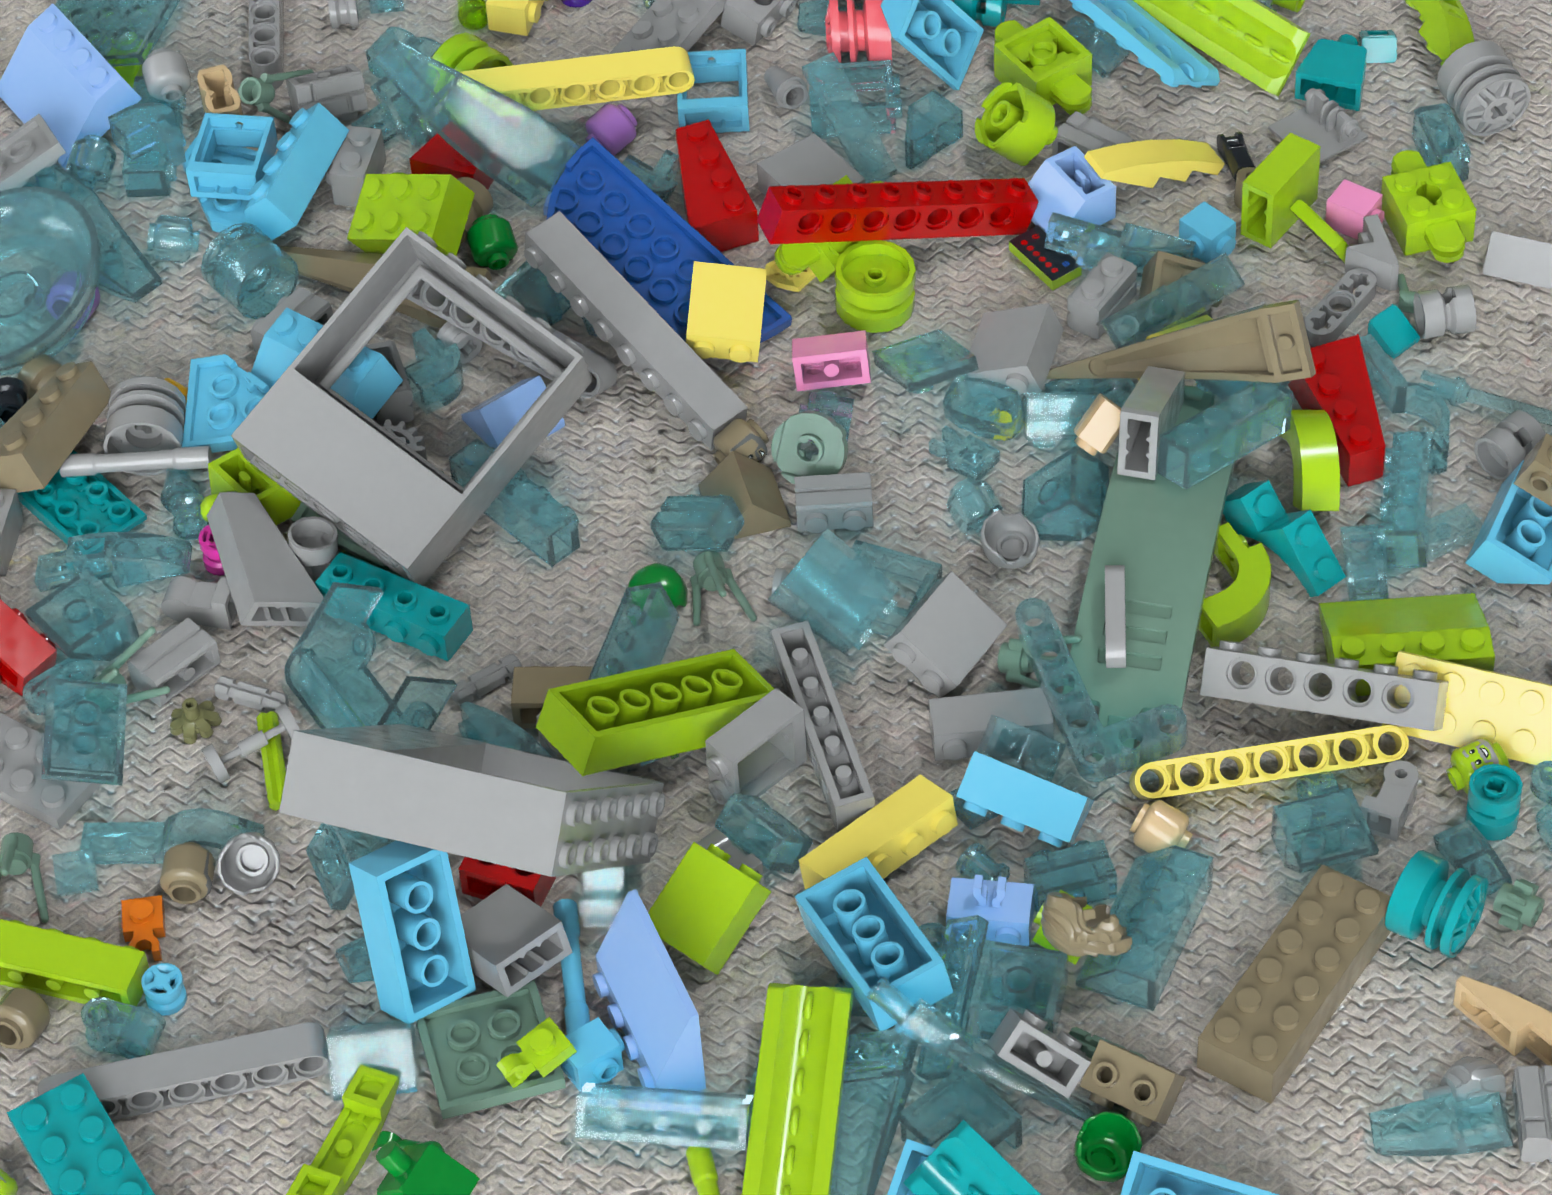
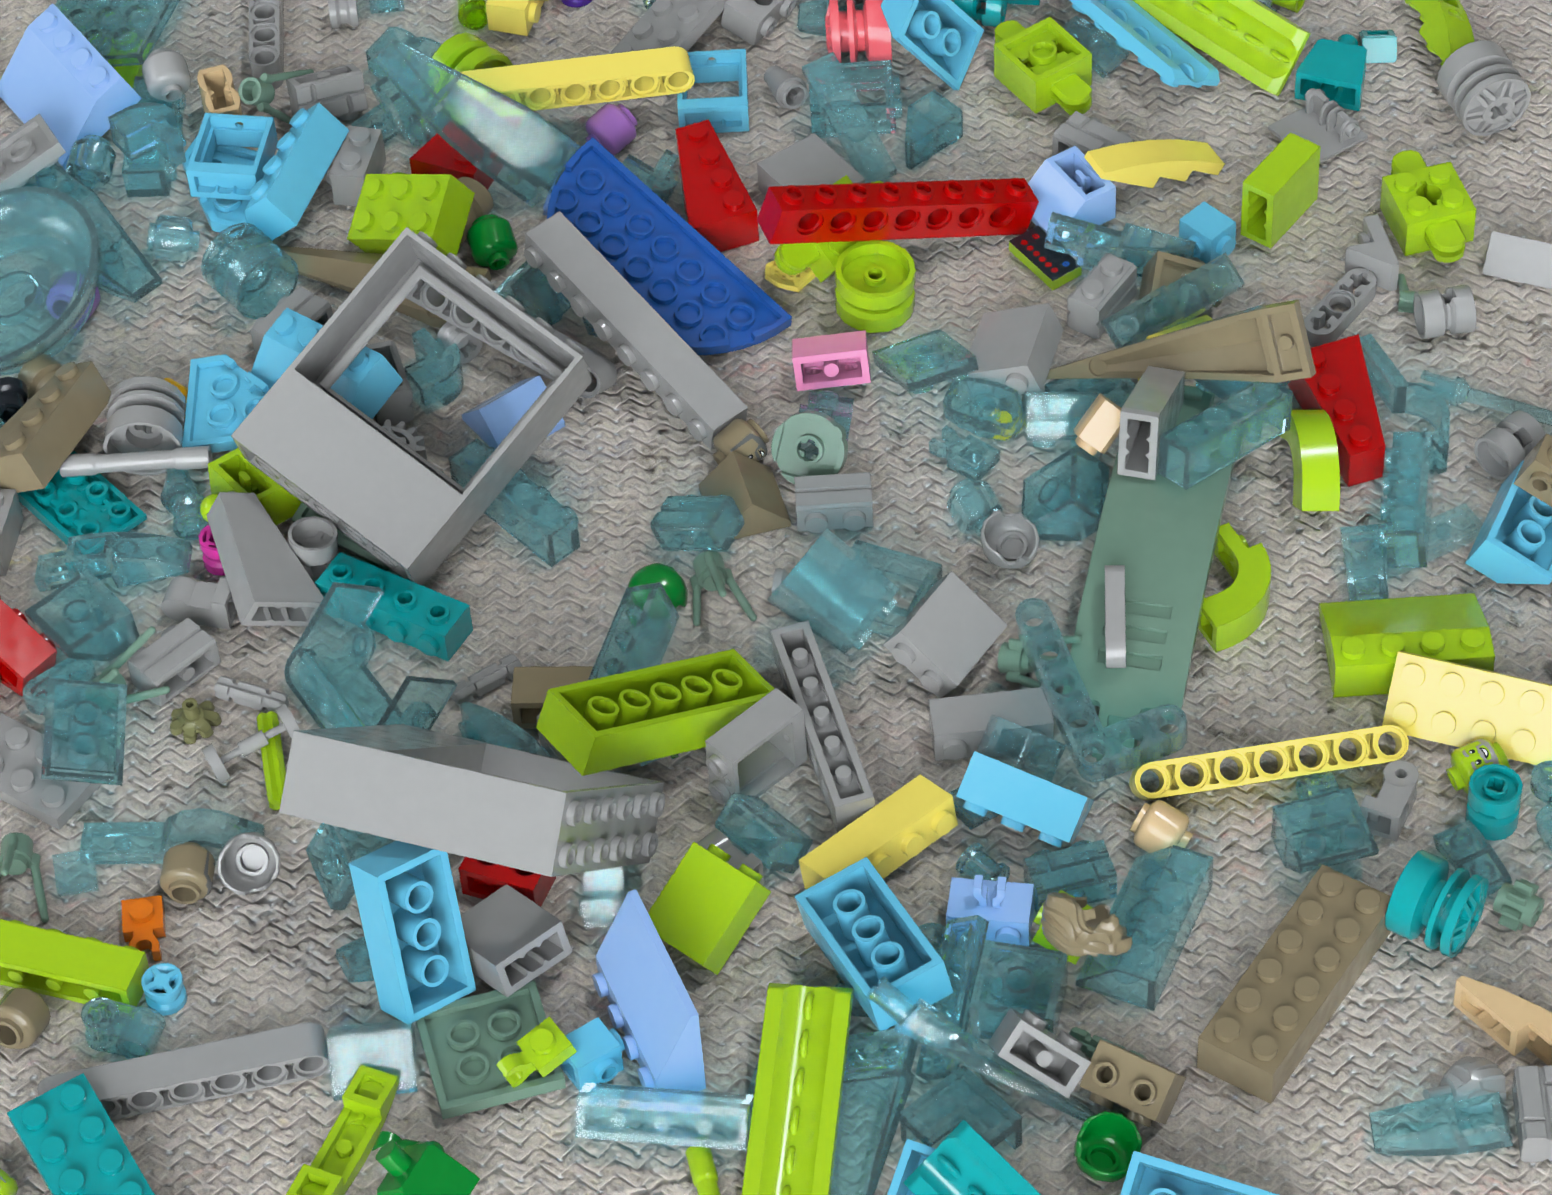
(576, 1009): medium azure piece -> none
(726, 311): light yellow brick -> none
(1016, 123): lime brick -> none
(1223, 680): light grey brick -> none
(1238, 160): black piece -> none
(1293, 536): teal arch -> none
(1320, 229): lime tile -> none
(1350, 205): bright pink brick -> none
(1393, 331): teal slope -> none
(1440, 138): clear light blue brick -> none

